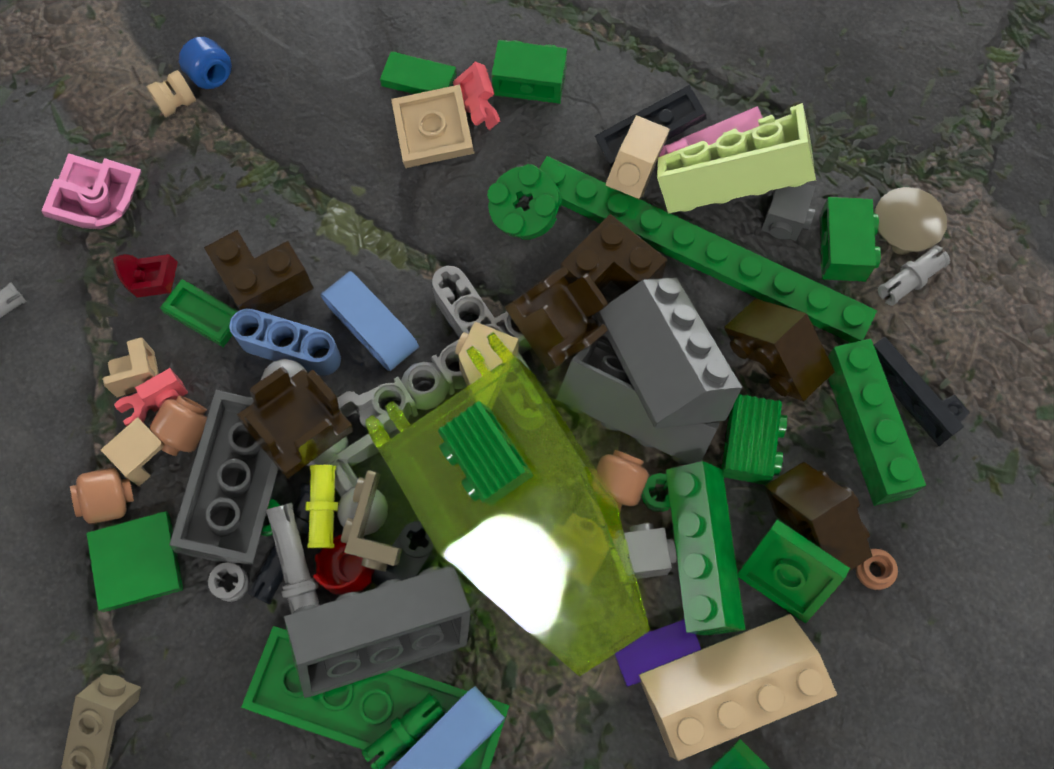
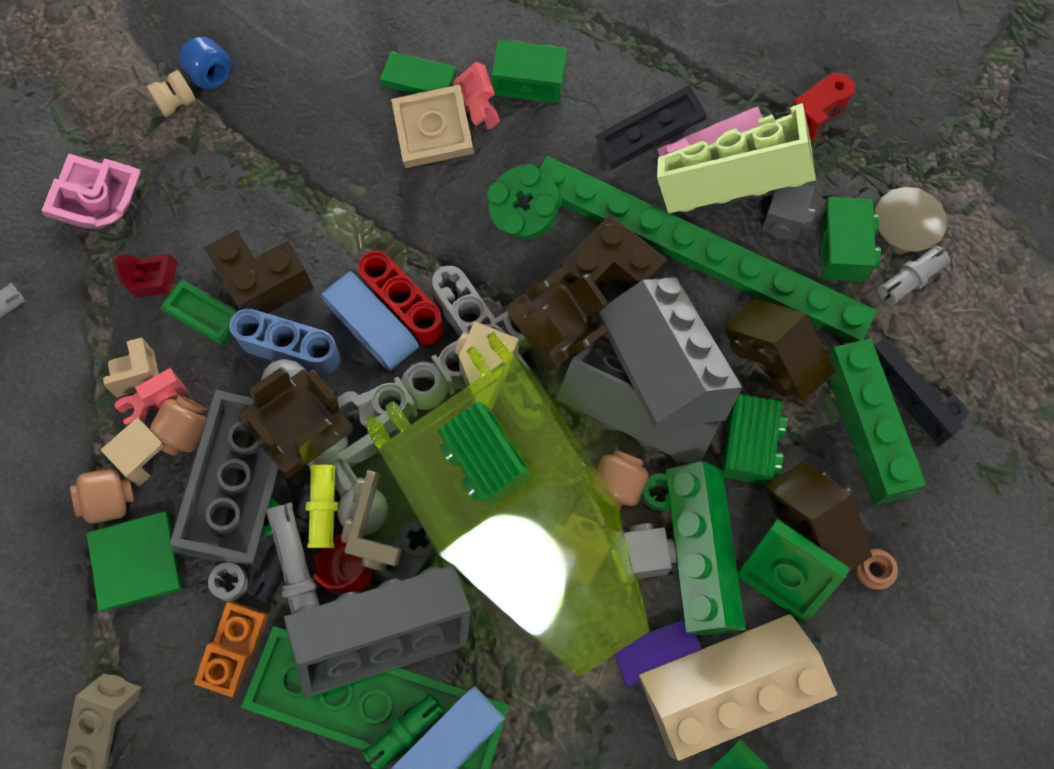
(232, 650): none -> orange slope
(396, 283): none -> red beam
(637, 157): tan slope -> none
(825, 100): none -> red leg

